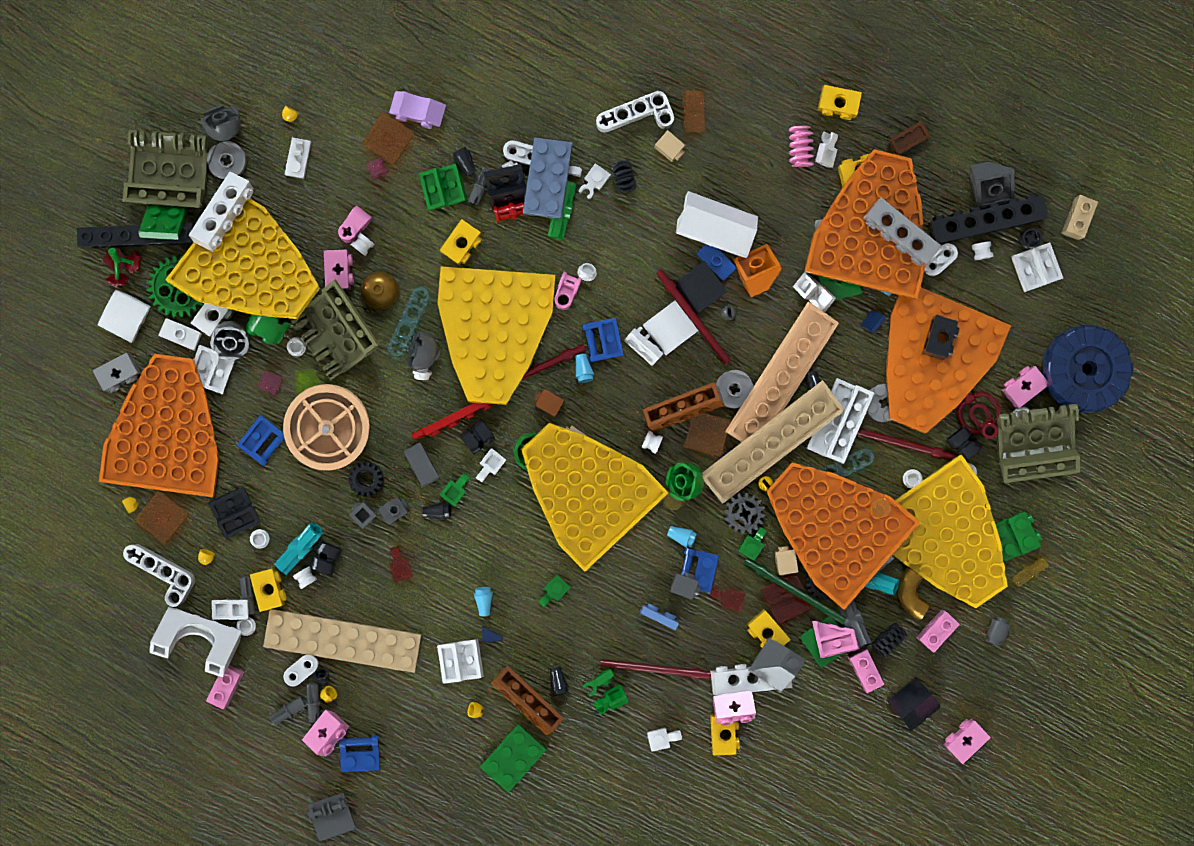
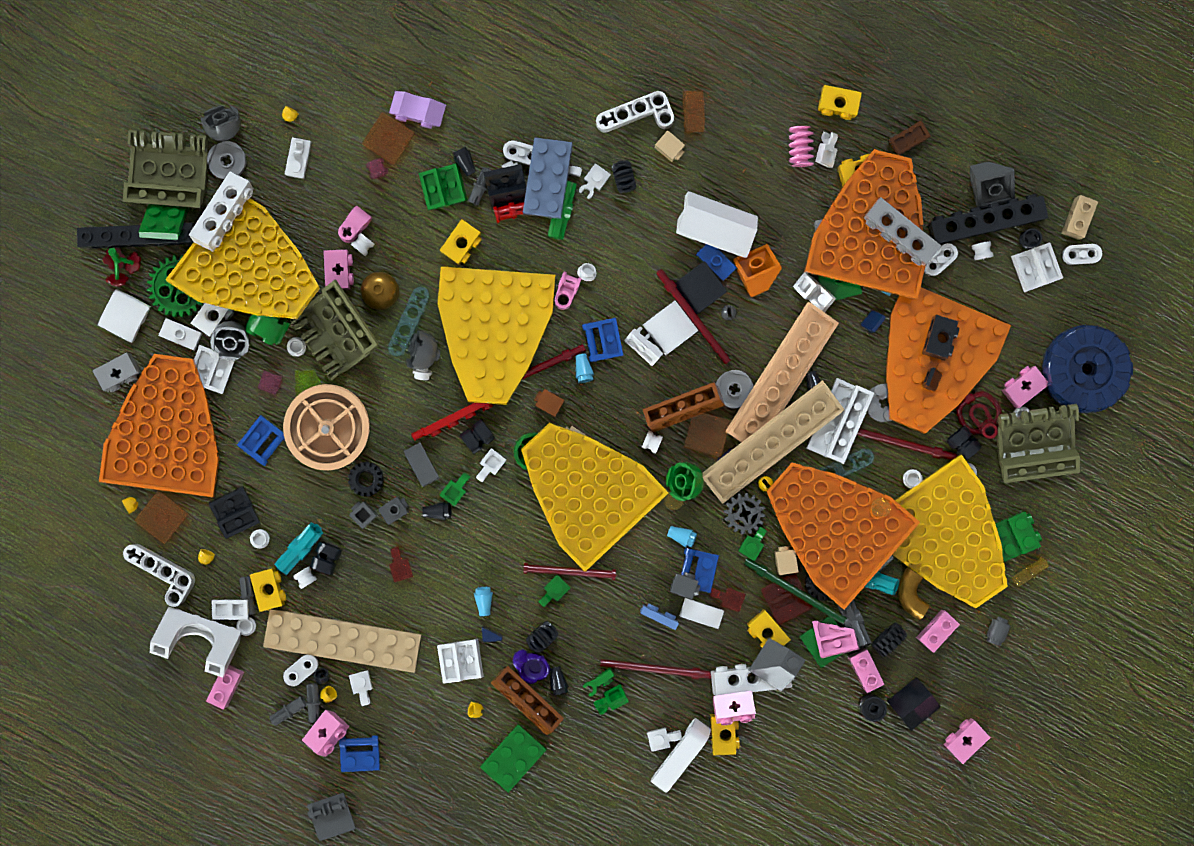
(361, 684): none -> white plate
(531, 666): none -> dark purple hair
(542, 637): none -> black gear
(569, 571): none -> dark red bar
(682, 755): none -> white beam
(701, 613): none -> white slope
(872, 707): none -> black wheel
(932, 379): none -> slope
(1081, 254): none -> white plate

